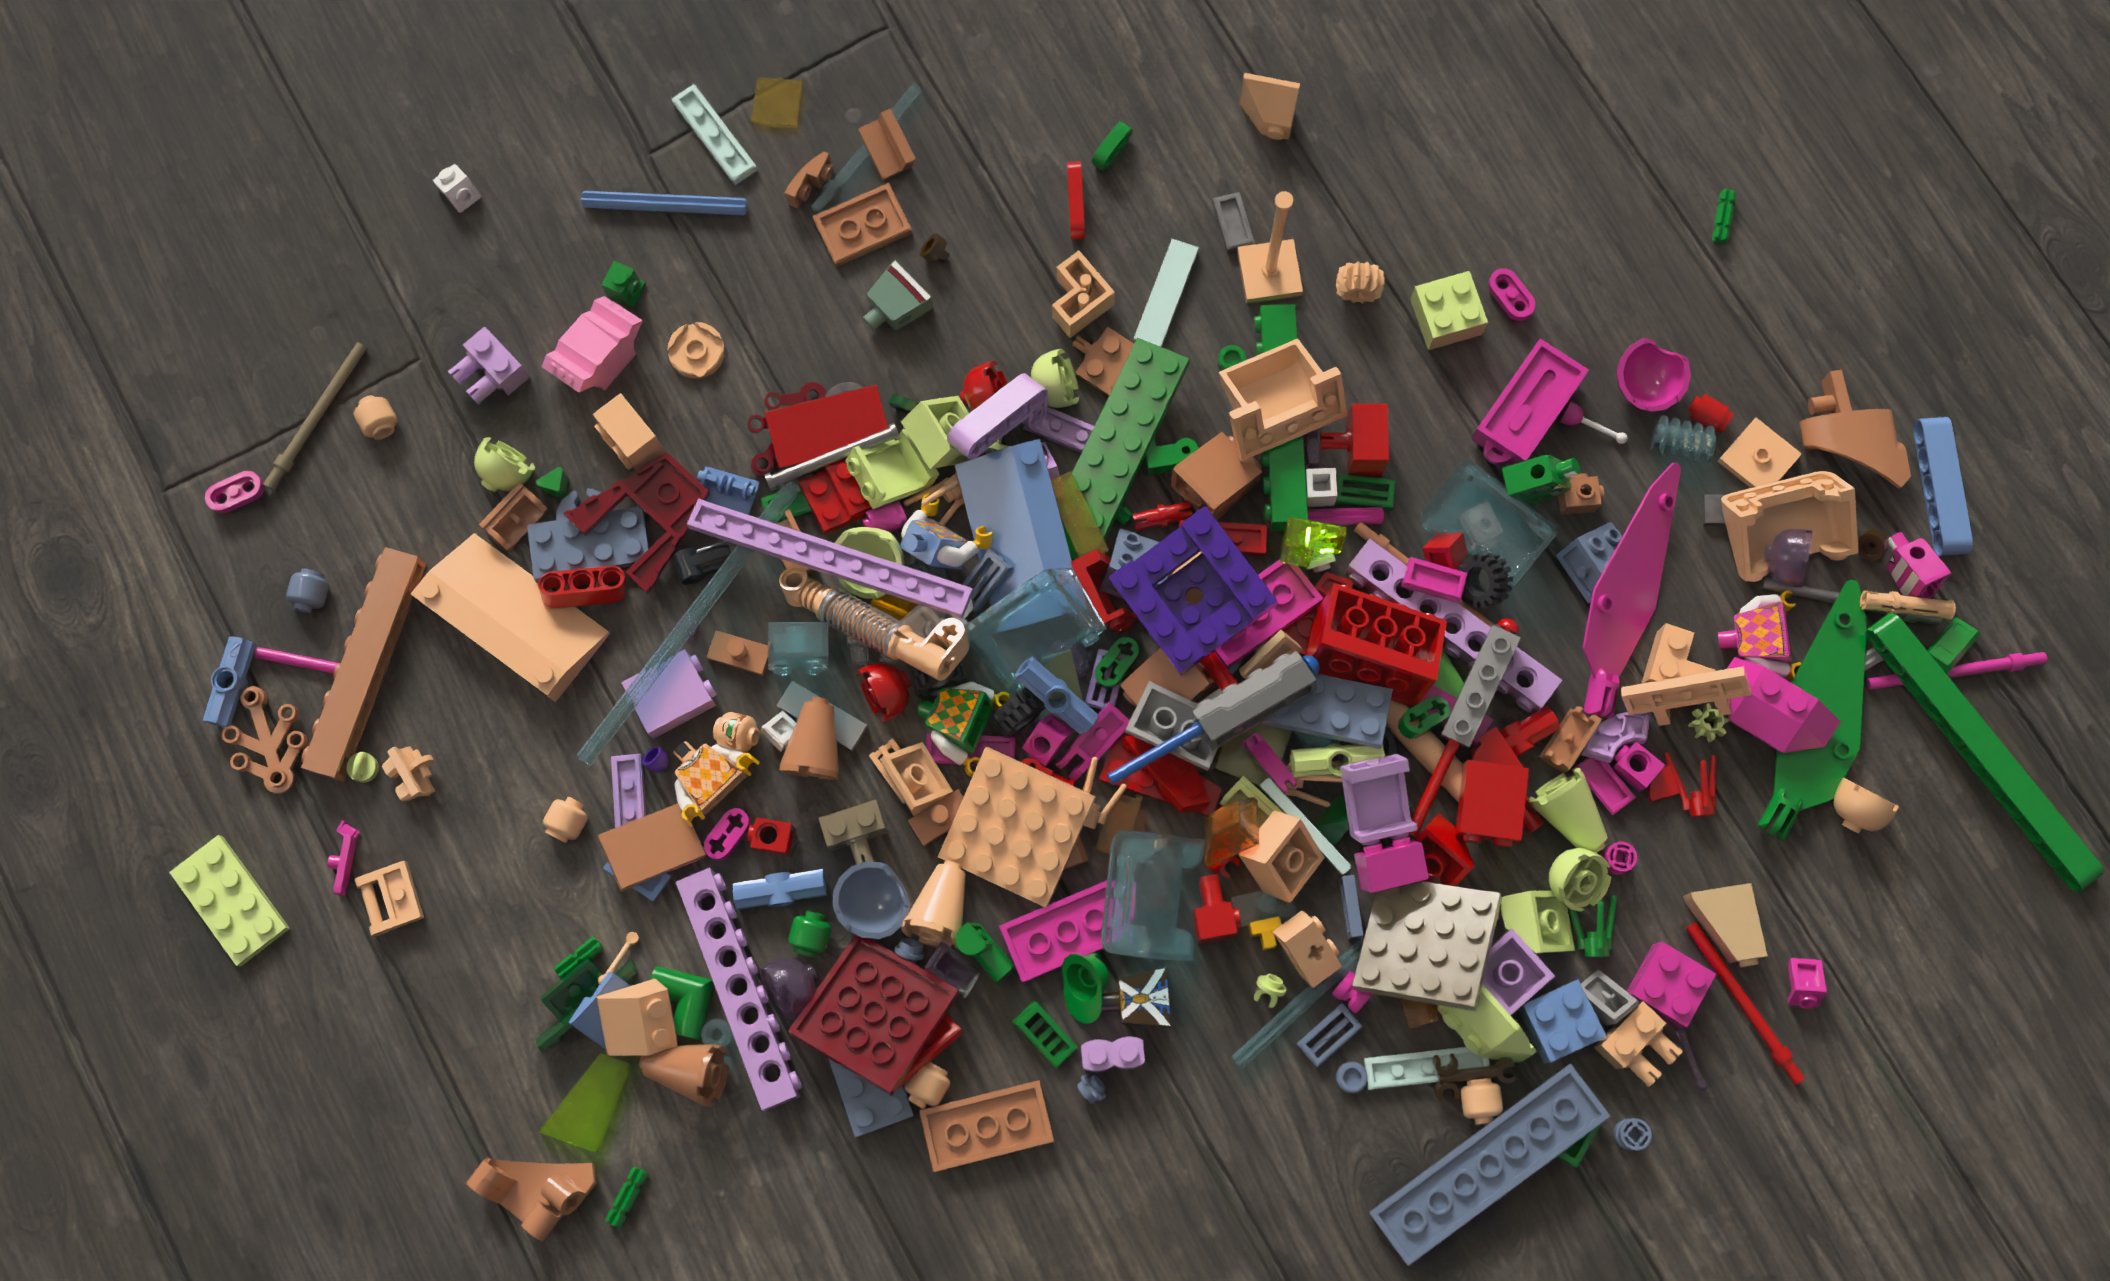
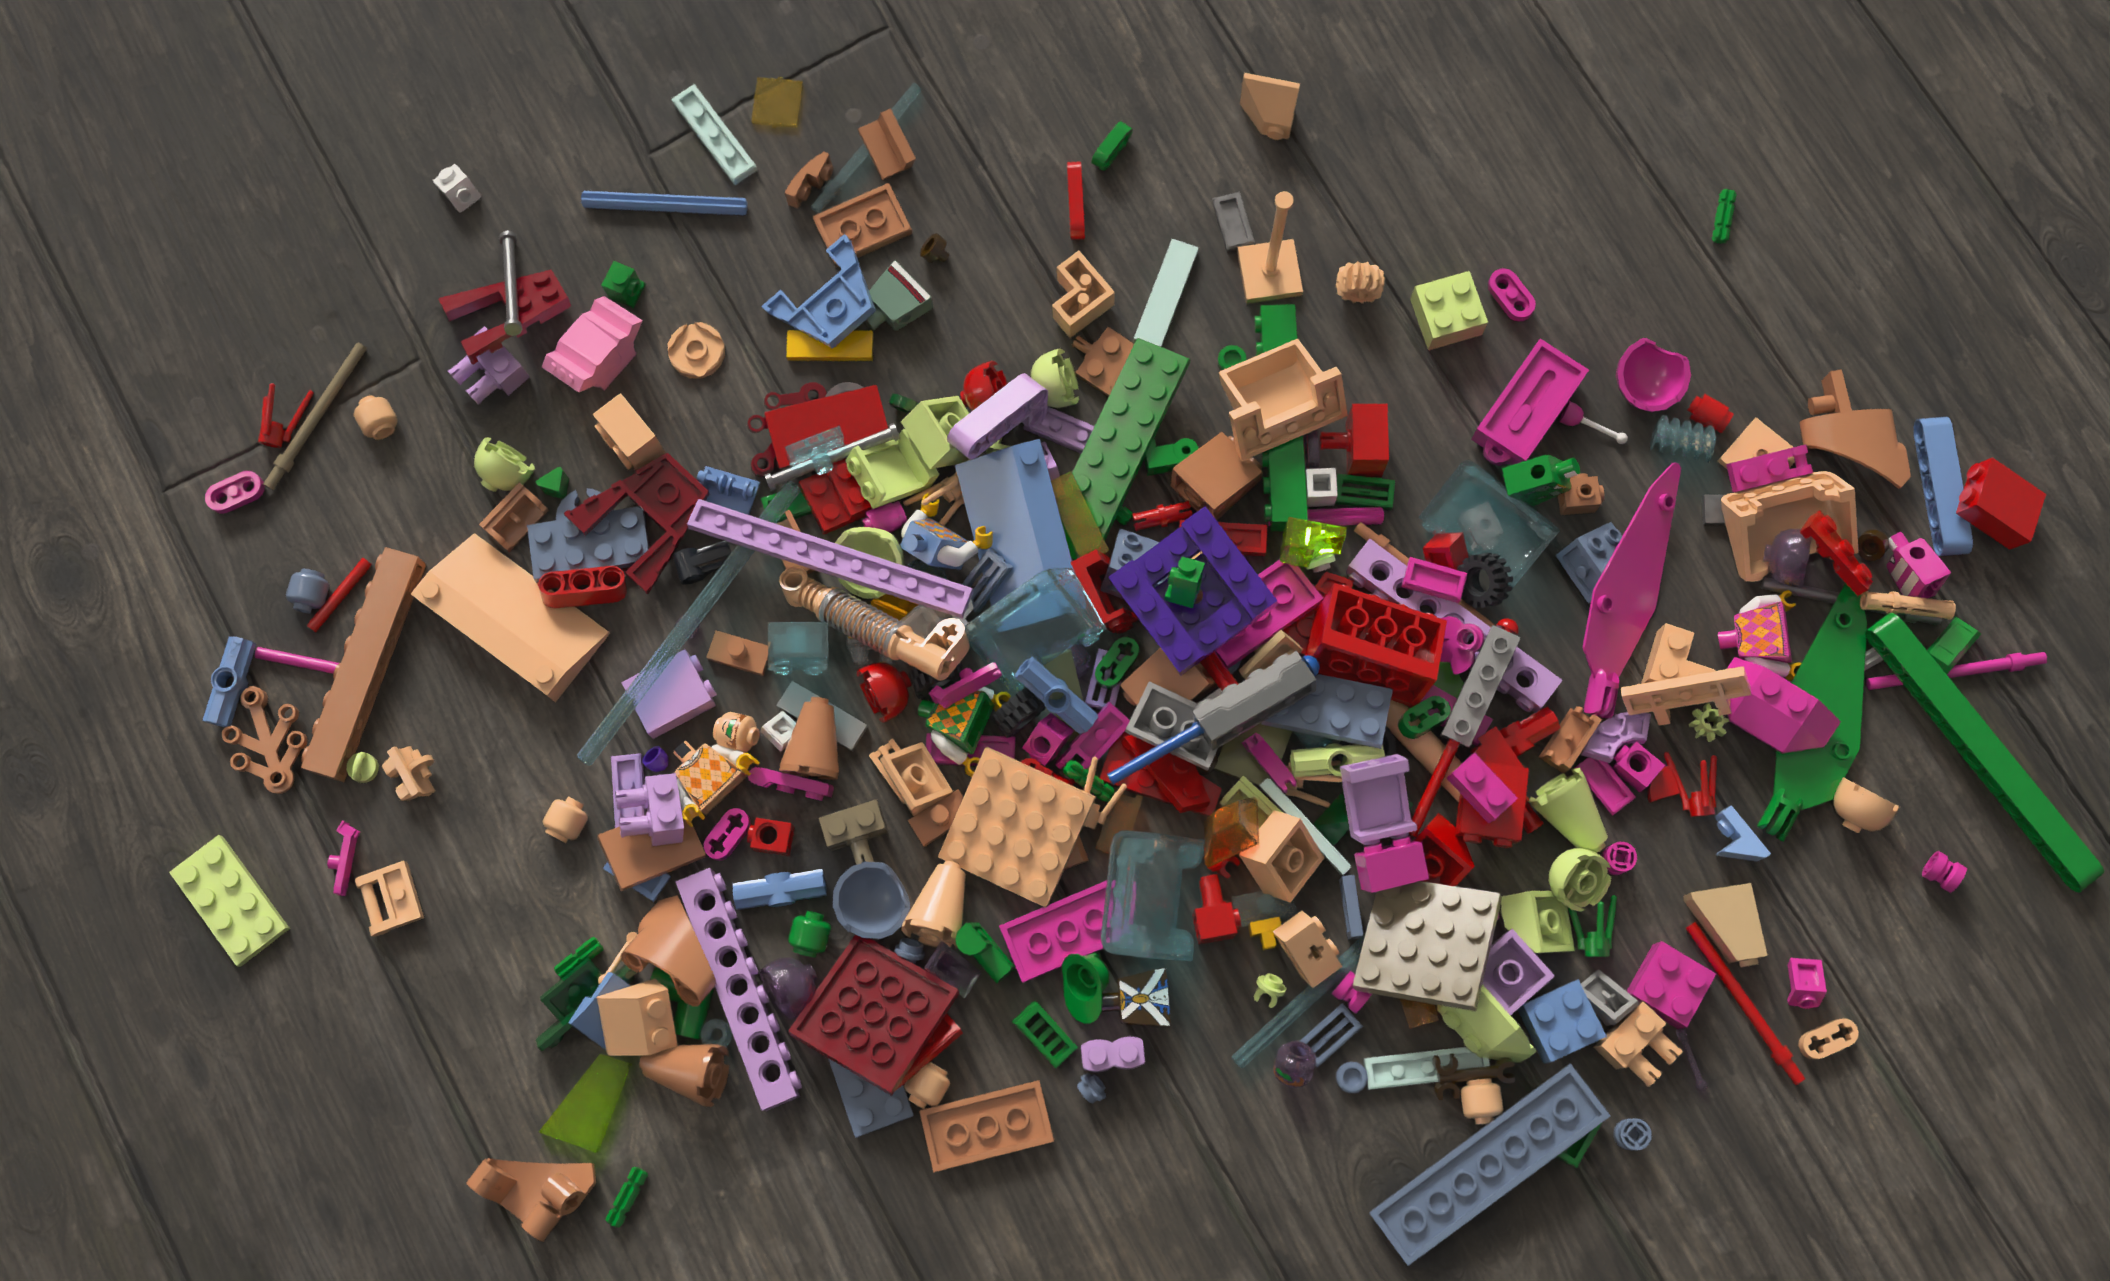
(271, 431): none -> red plant
(339, 594): none -> red bar
(512, 325): none -> flat silver bar
(538, 299): none -> dark red wing
(663, 807): none -> lavender brick
(671, 944): none -> nougat panel
(788, 783): none -> dark pink hinge
(816, 449): none -> clear light blue tile
(835, 307): none -> medium blue wing
(854, 347): none -> yellow tile
(968, 684): none -> dark pink piece
(1079, 774): none -> green axle
(1185, 582): none -> green brick
(1294, 1064): none -> clear purple head
(1456, 647): none -> dark pink plate
(1481, 788): none -> dark pink brick
(1744, 843): none -> light blue slope
(1768, 468): none -> dark pink plate
(1831, 545): none -> red wing
(1831, 1045): none -> light nougat beam
(1944, 871): none -> dark pink wheel
(2000, 503): none -> red brick

